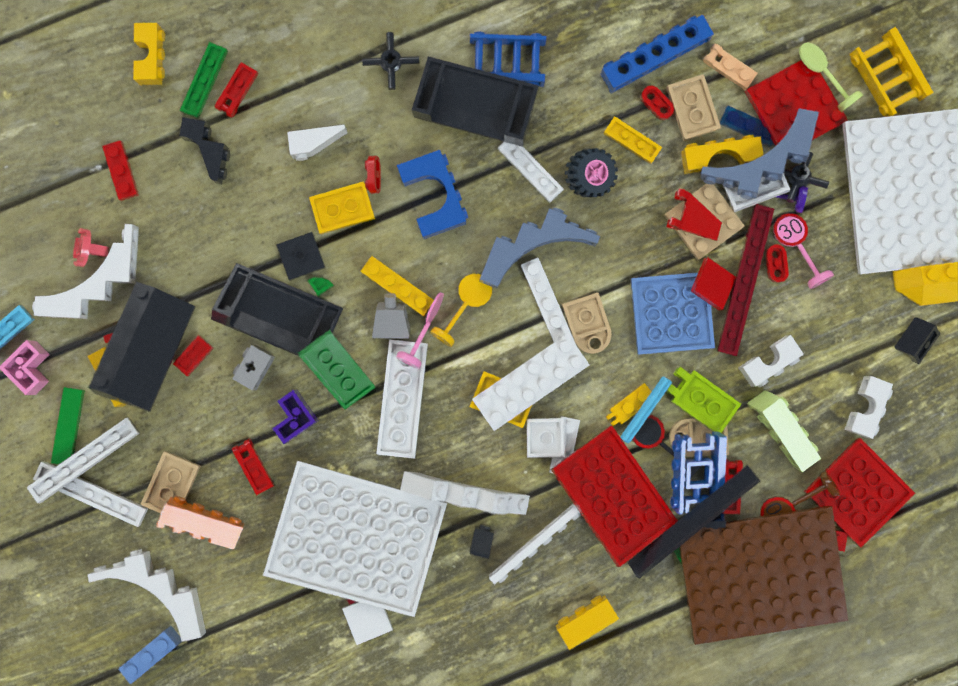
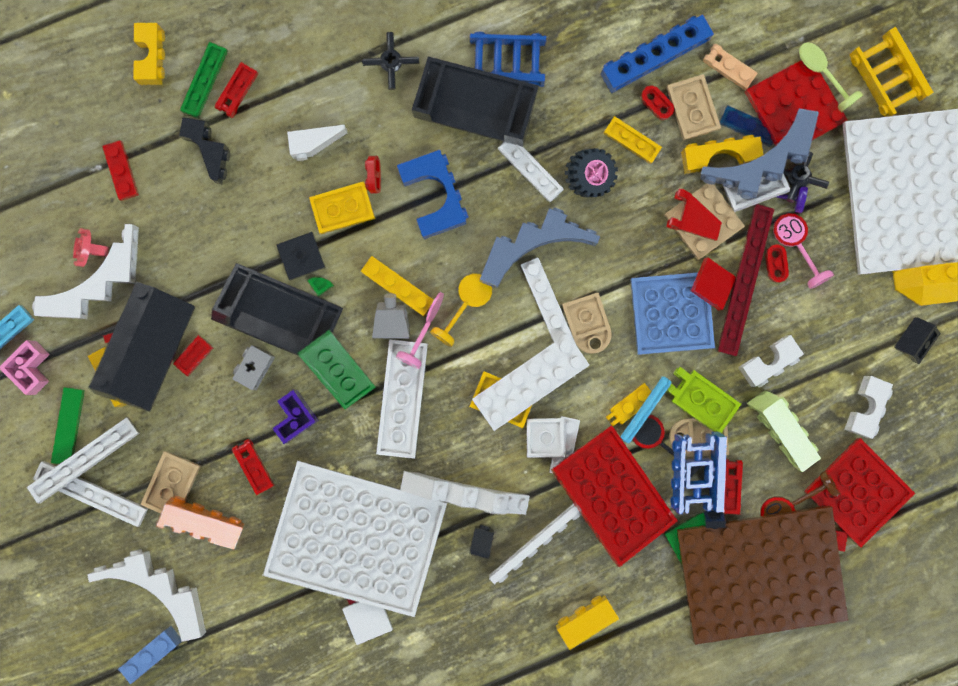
(694, 521): black tile -> none

